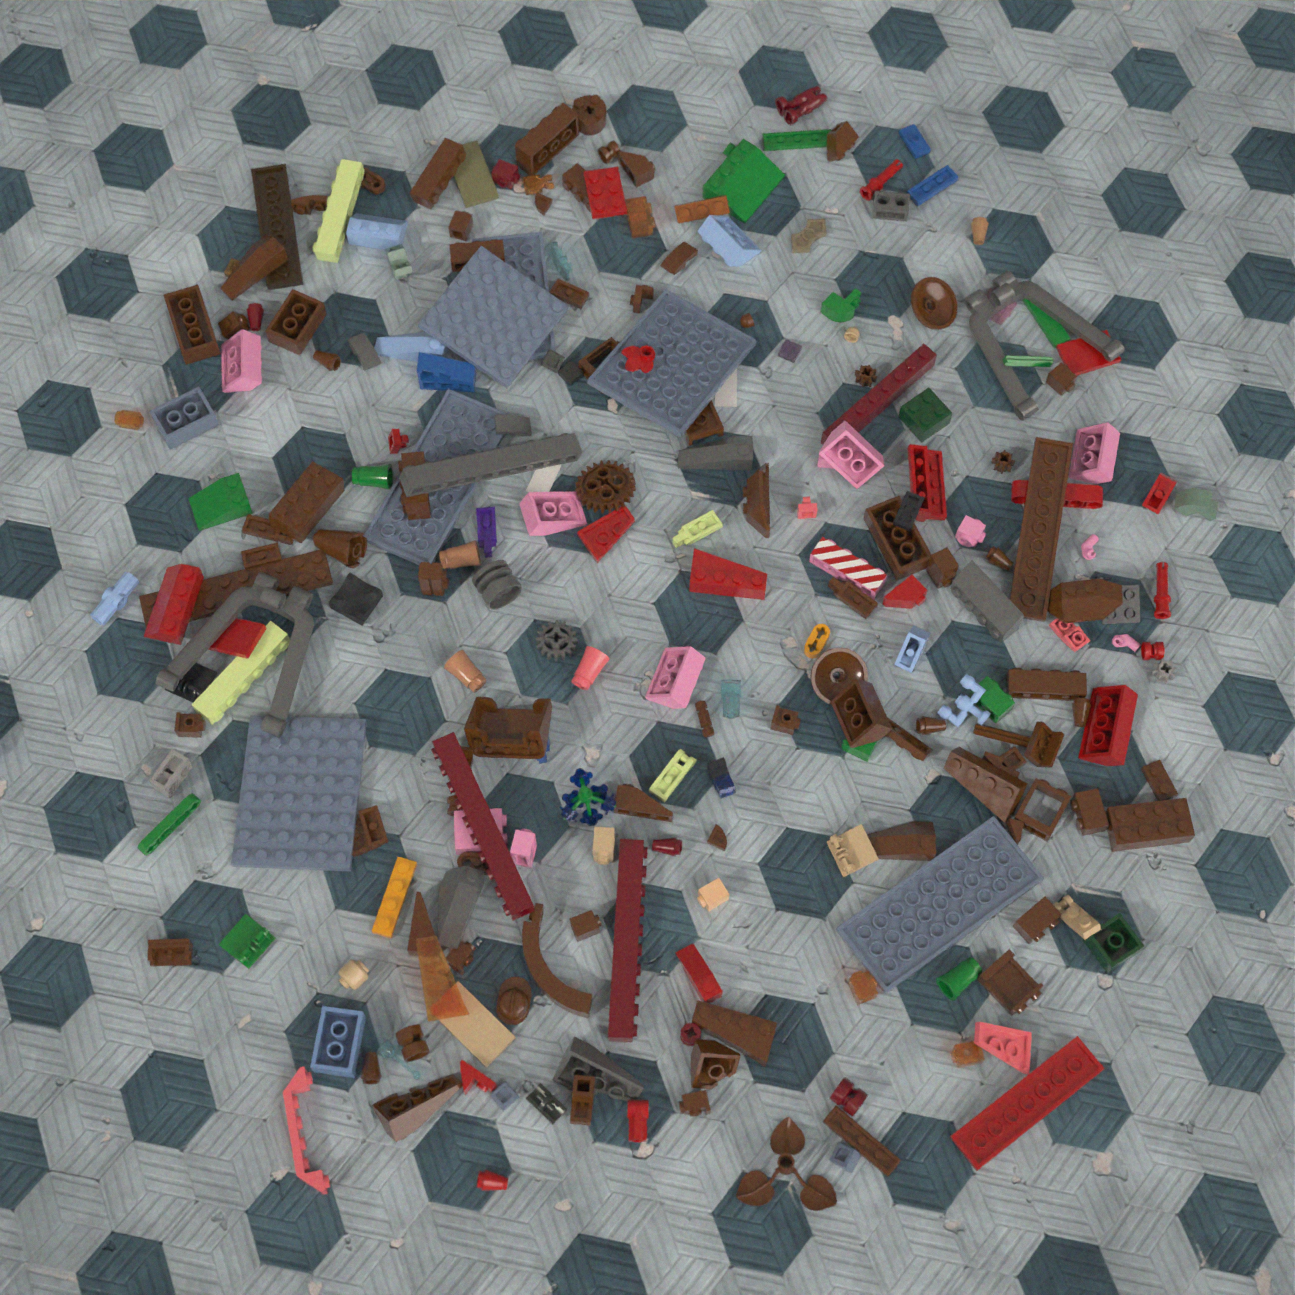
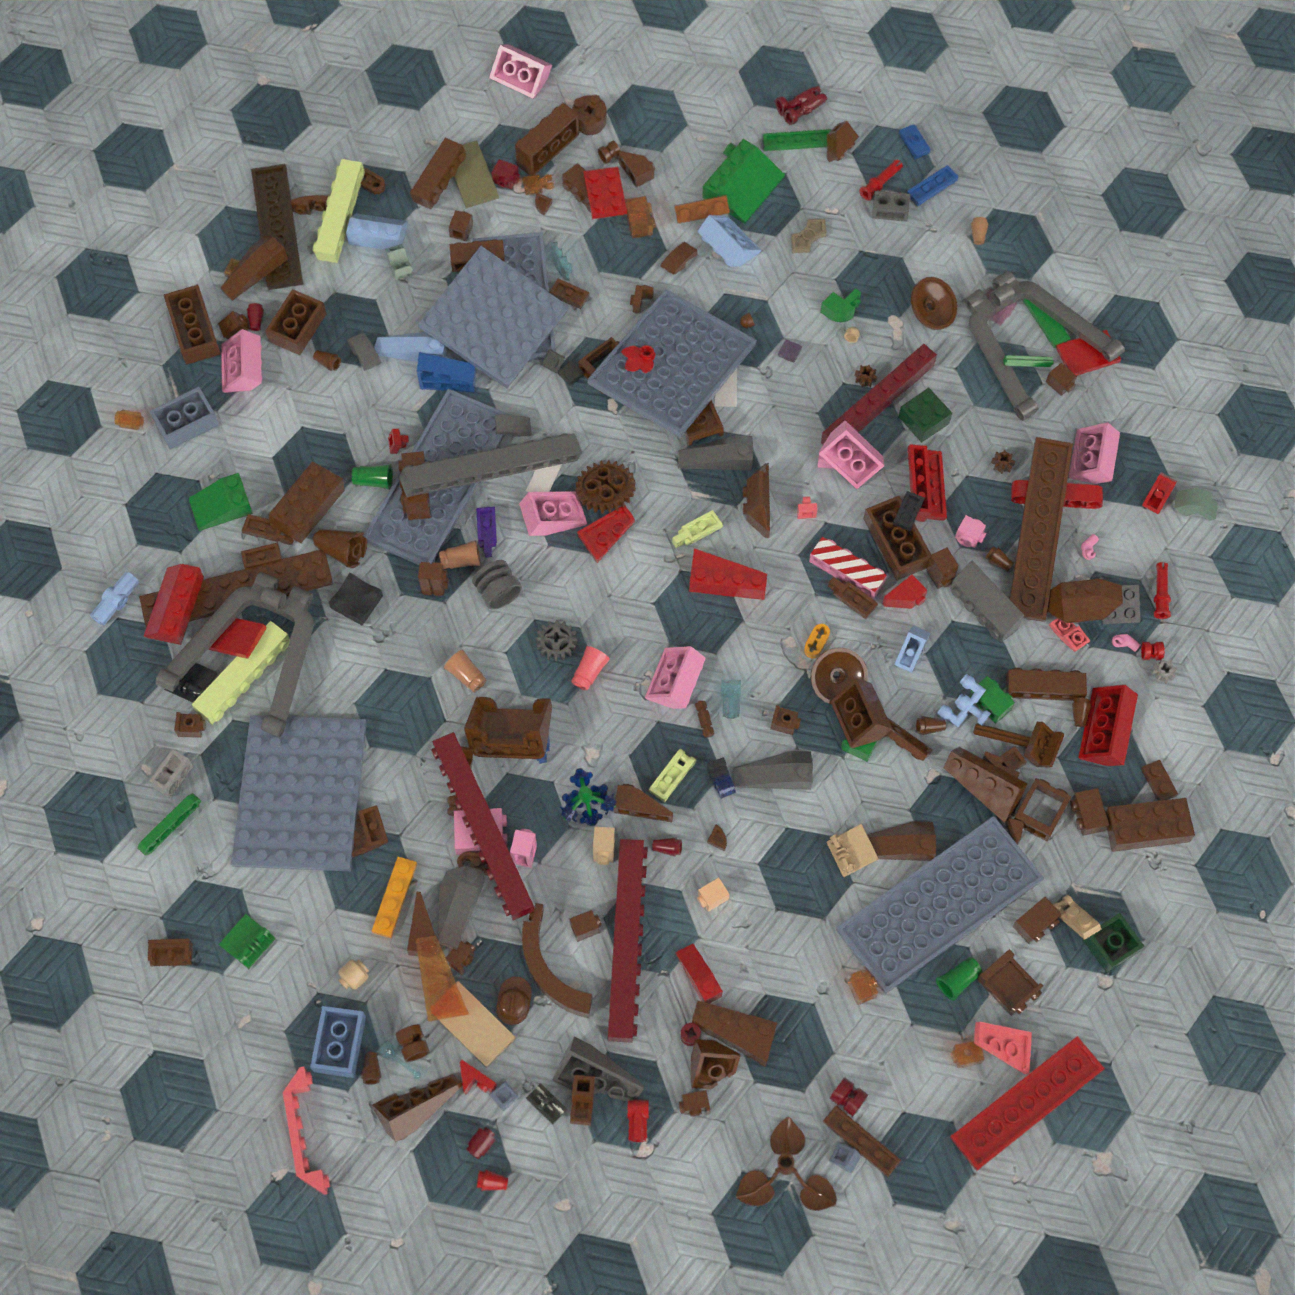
(480, 1142): none -> dark red brick
(520, 70): none -> bright pink slope
(781, 771): none -> dark grey wedge

